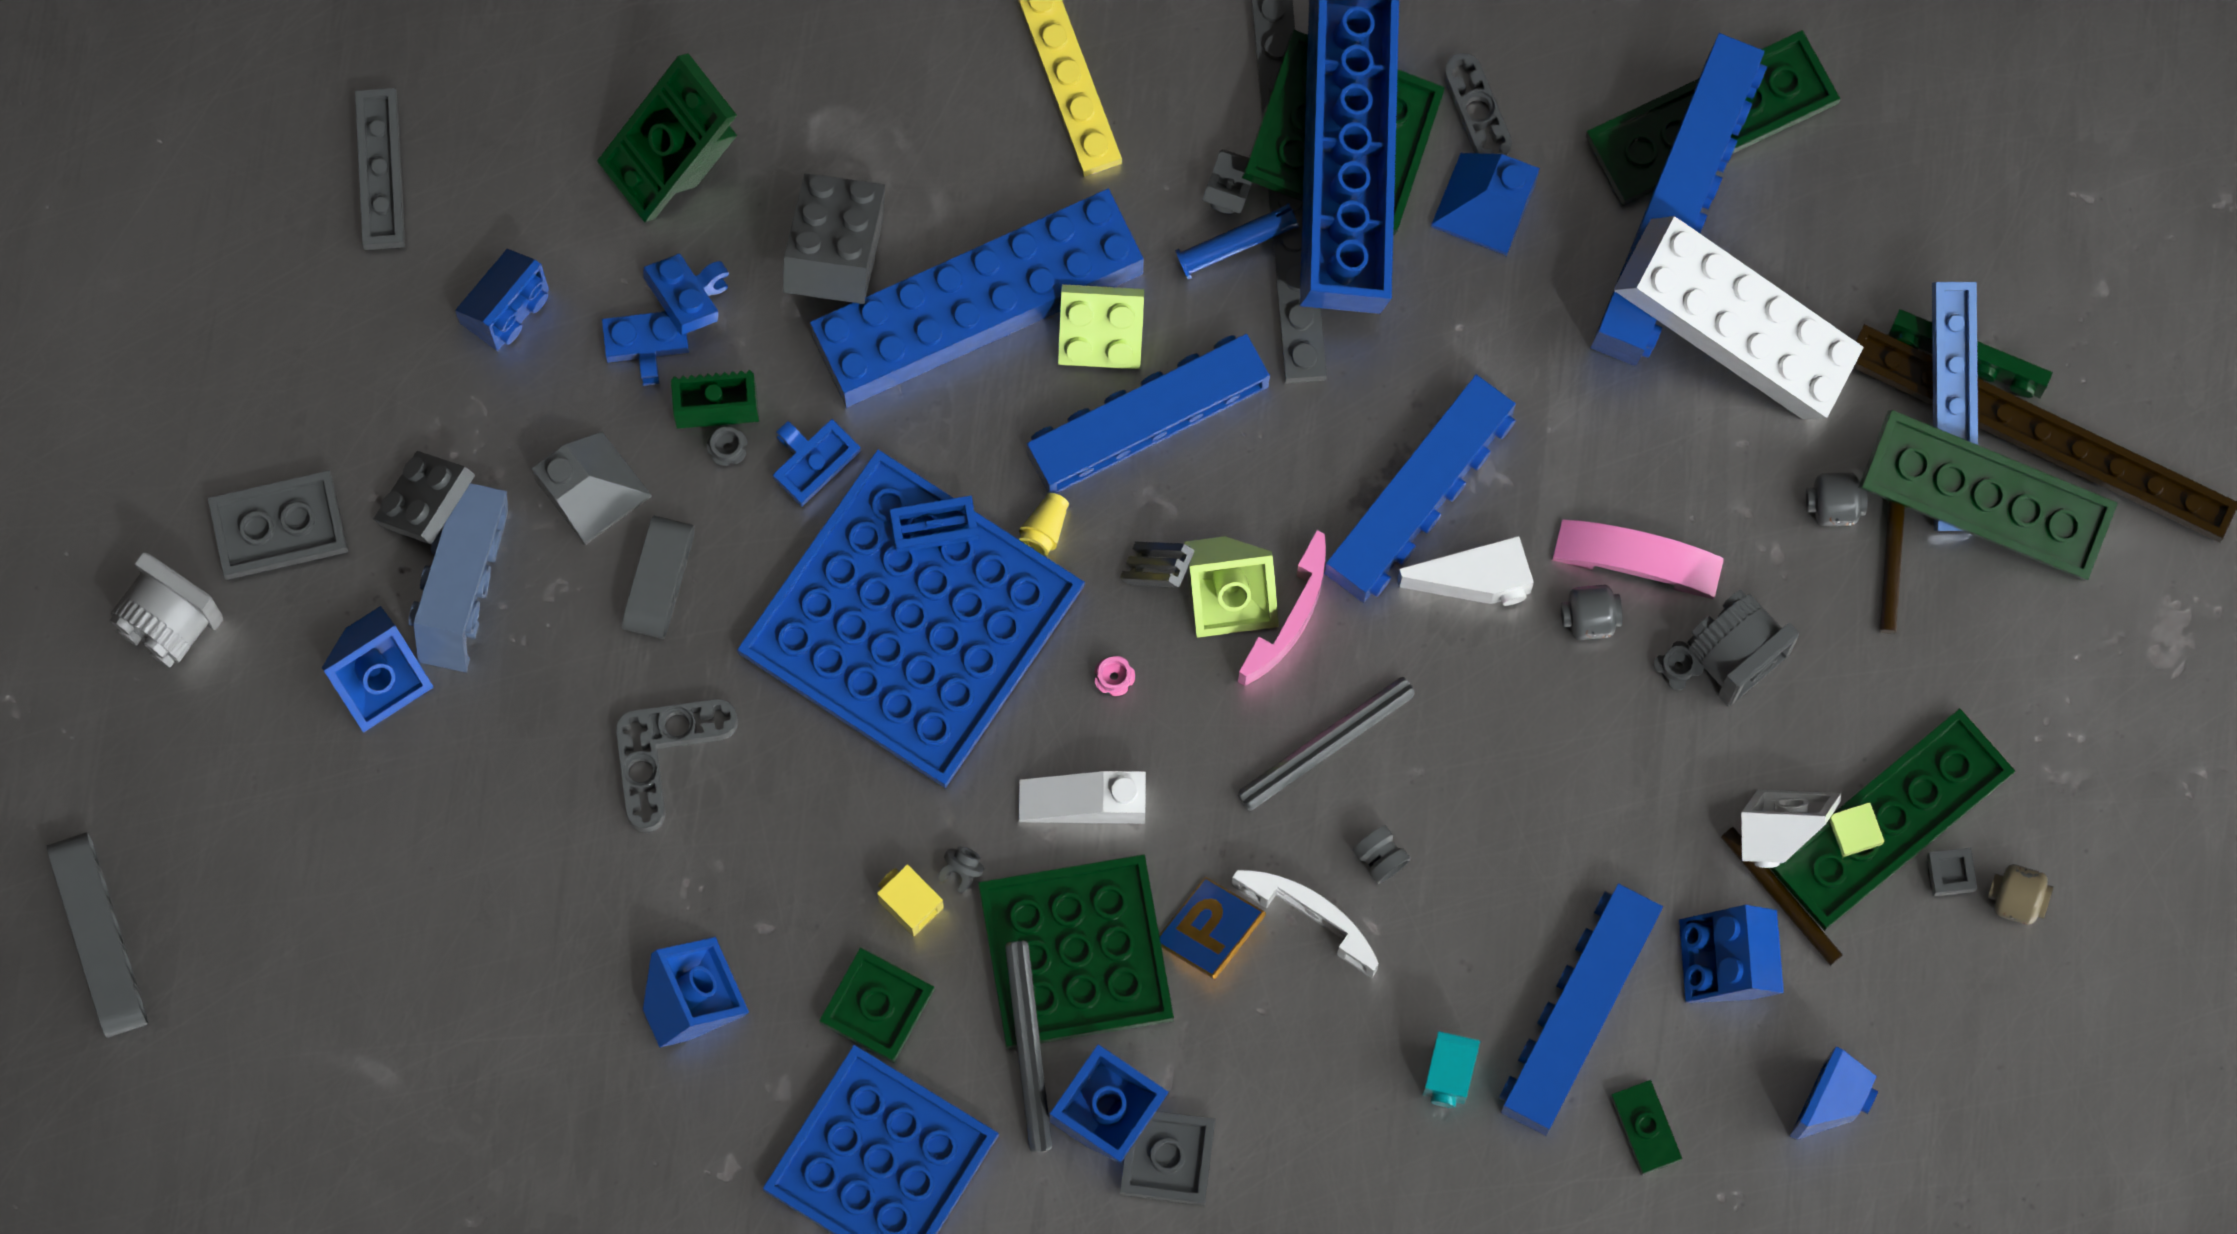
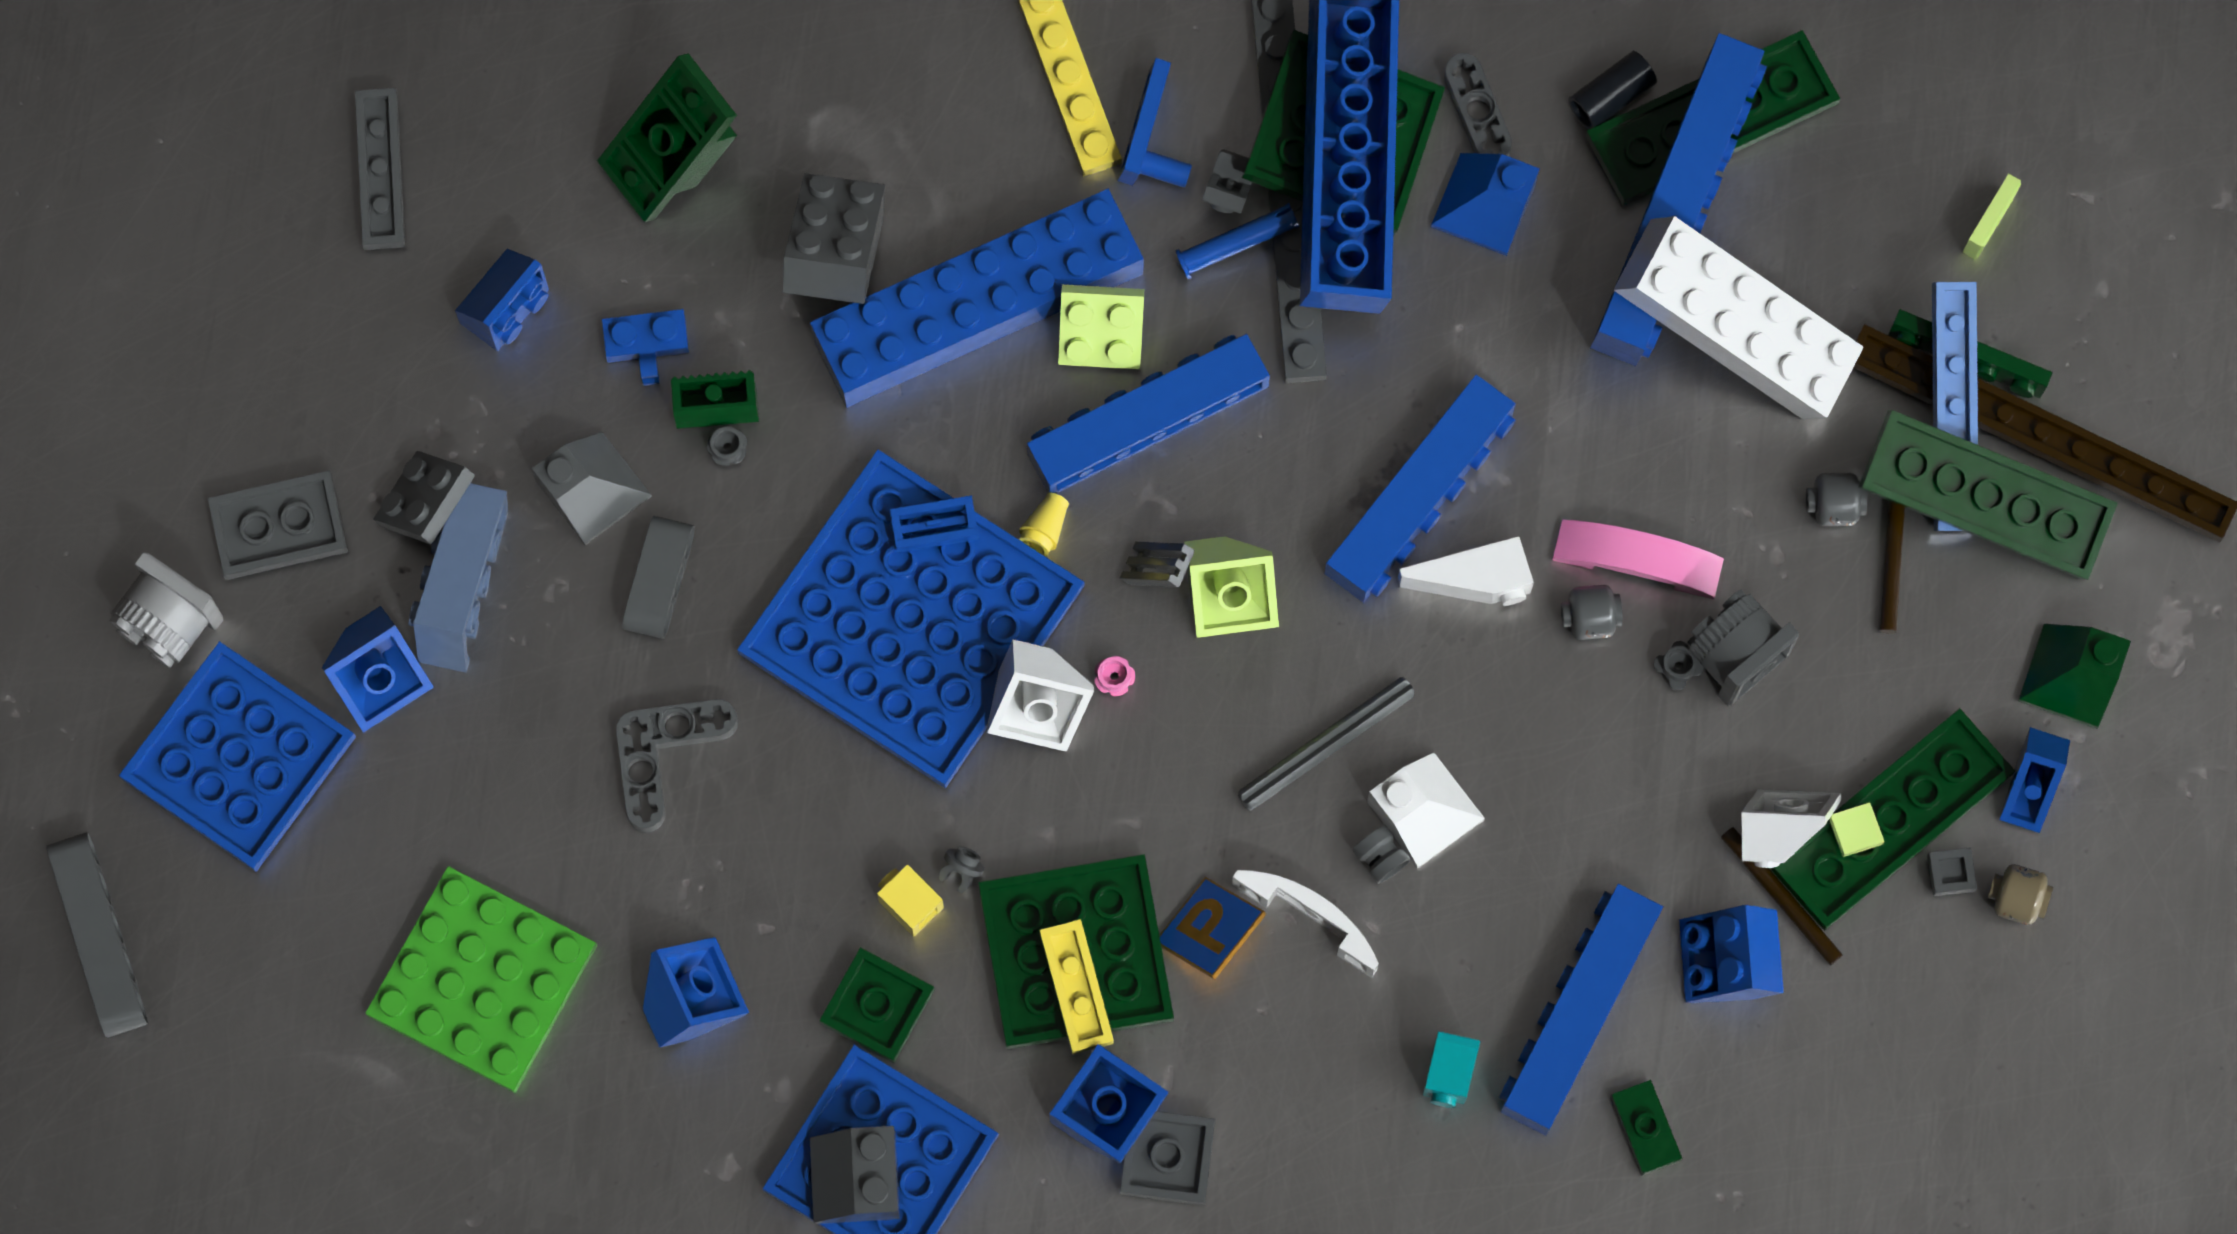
(237, 756): none -> blue plate
(481, 979): none -> bright green plate
(684, 294): blue plate -> none
(813, 460): blue plate -> none
(855, 1175): none -> dark grey slope
(1028, 1046): dark grey axle -> none
(1038, 697): none -> white slope
(1076, 986): none -> light yellow plate
(1084, 798): white slope -> none
(1137, 158): none -> blue piece
(1267, 655): bright pink slope -> none
(1424, 808): none -> white slope
(1612, 90): none -> black pin
(1837, 1095): slope -> none
(1992, 216): none -> yellowish green tile
(2035, 779): none -> blue slope
(2074, 672): none -> dark green slope

